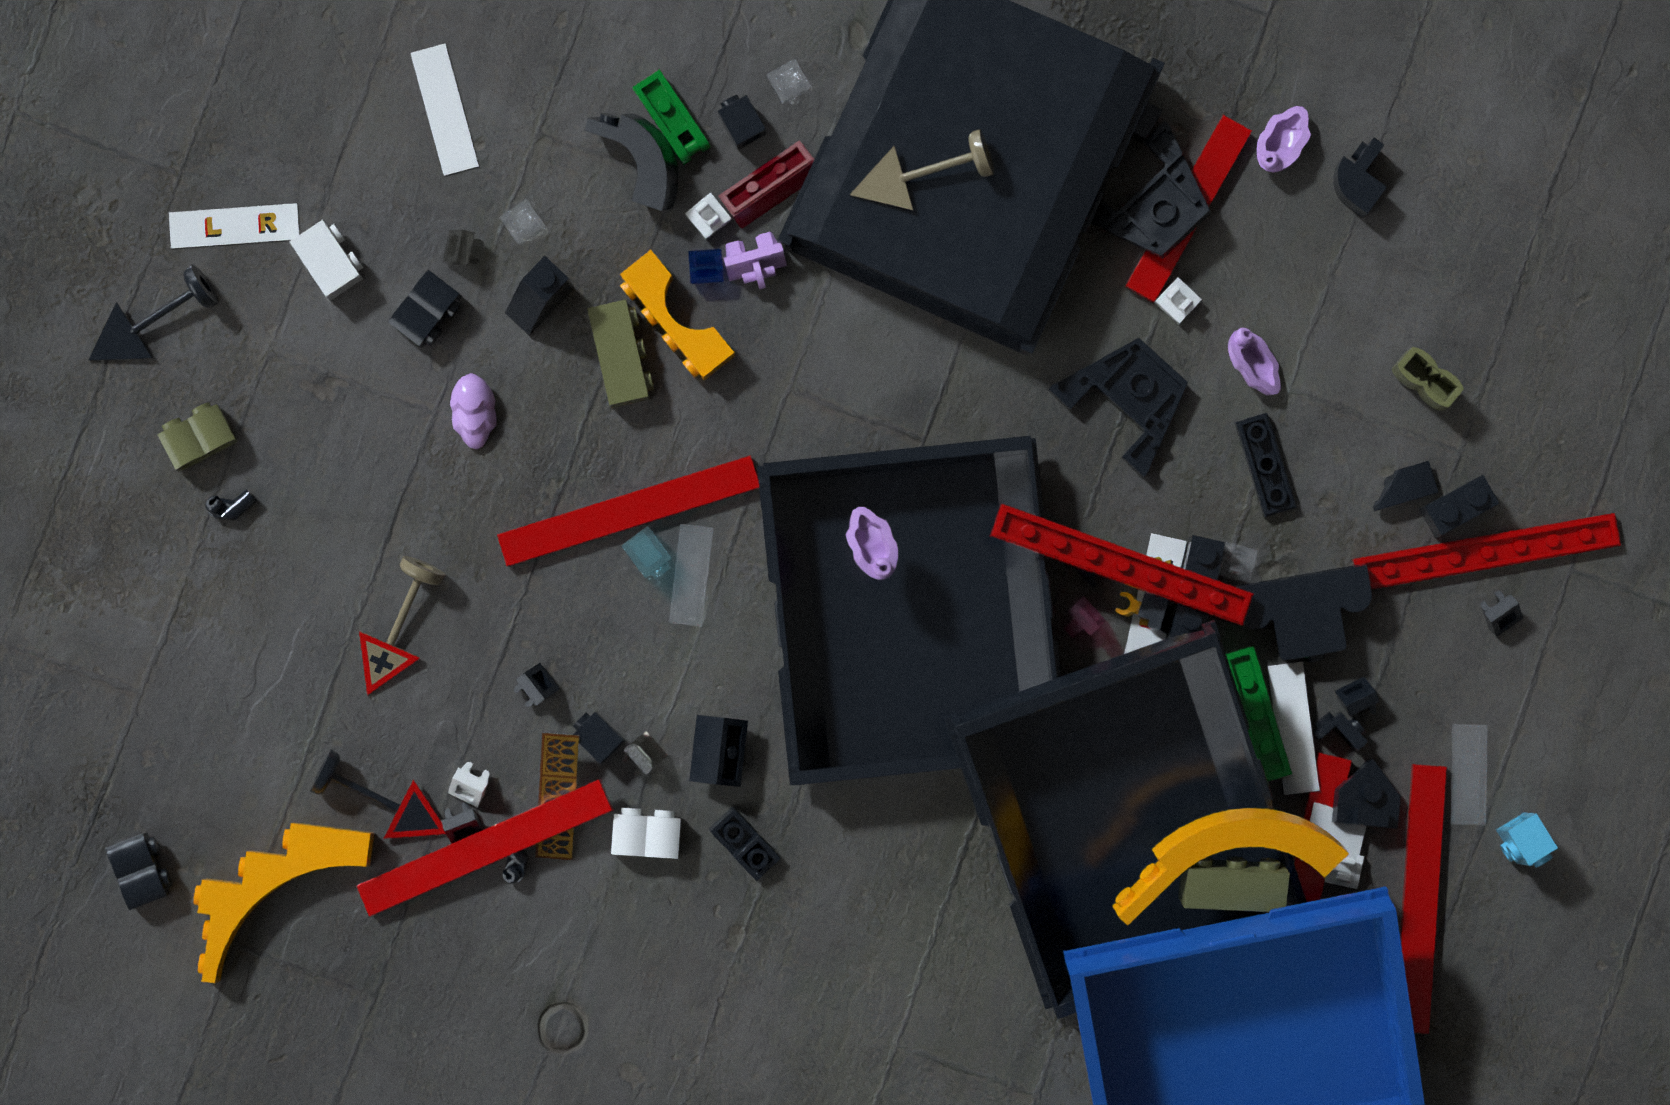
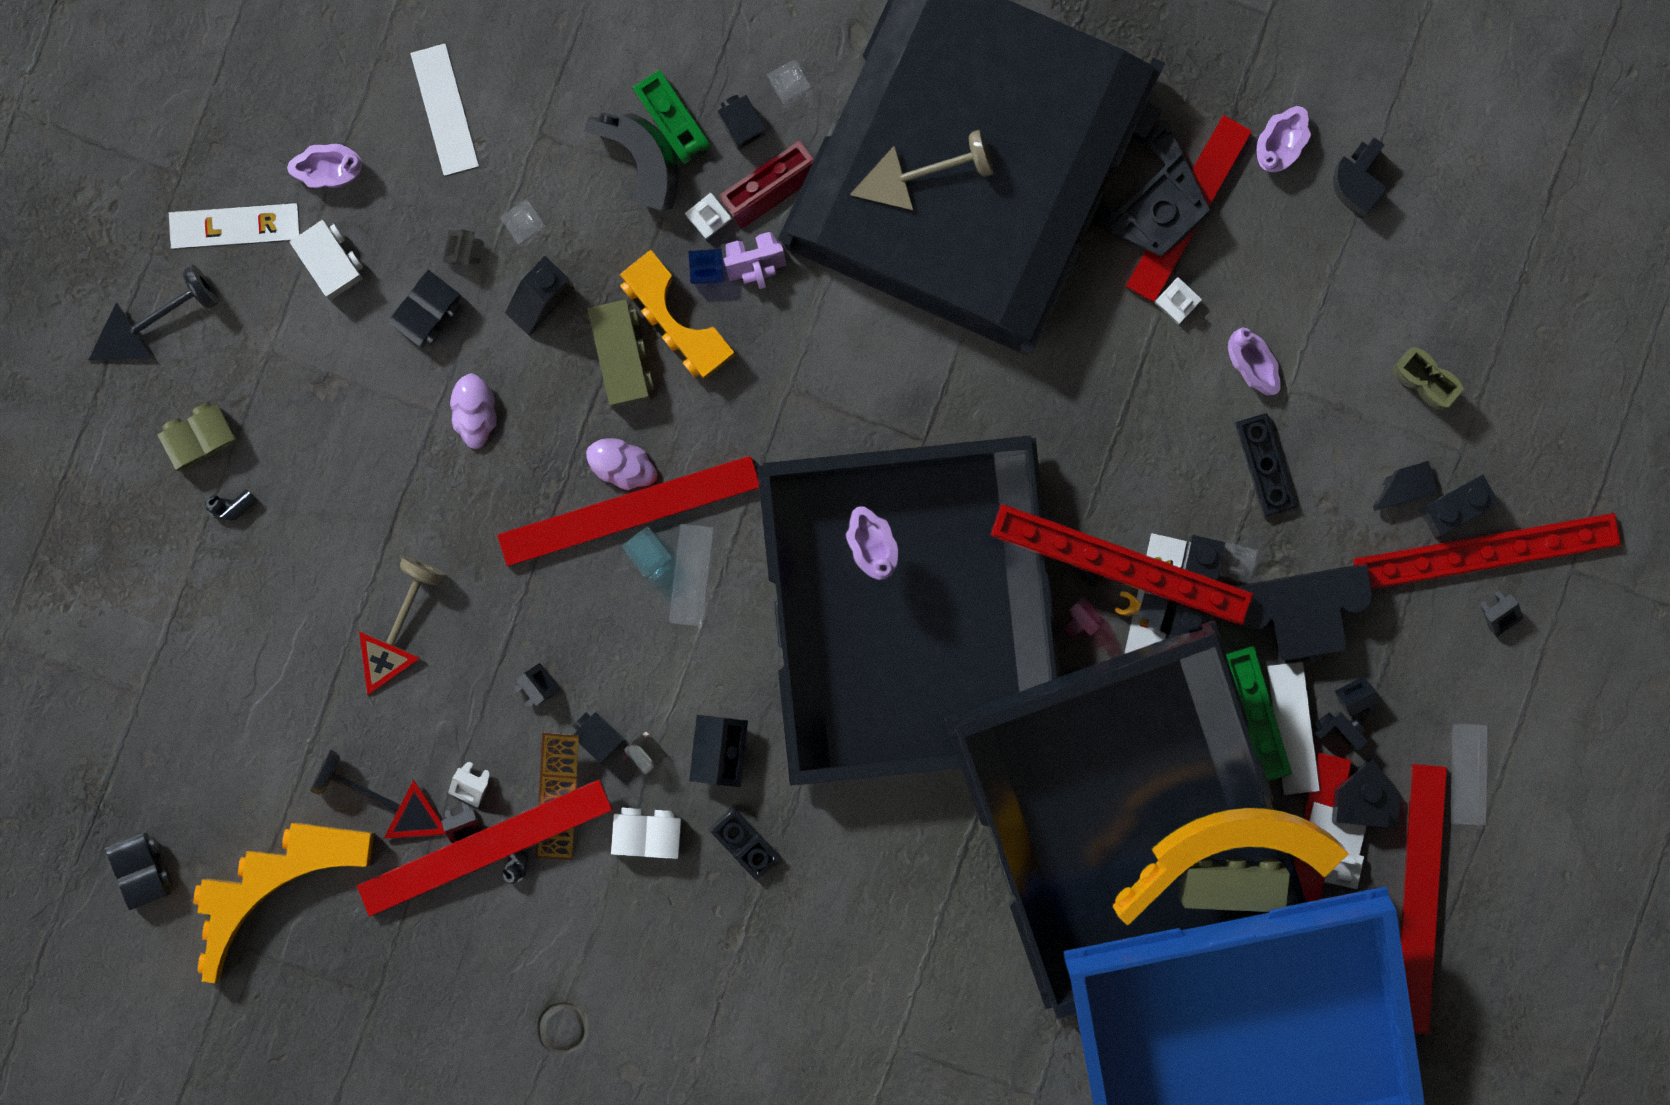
(325, 166): none -> lavender arm
(621, 464): none -> lavender arm
(1139, 386): black wing -> none
(1526, 840): medium azure brick -> none

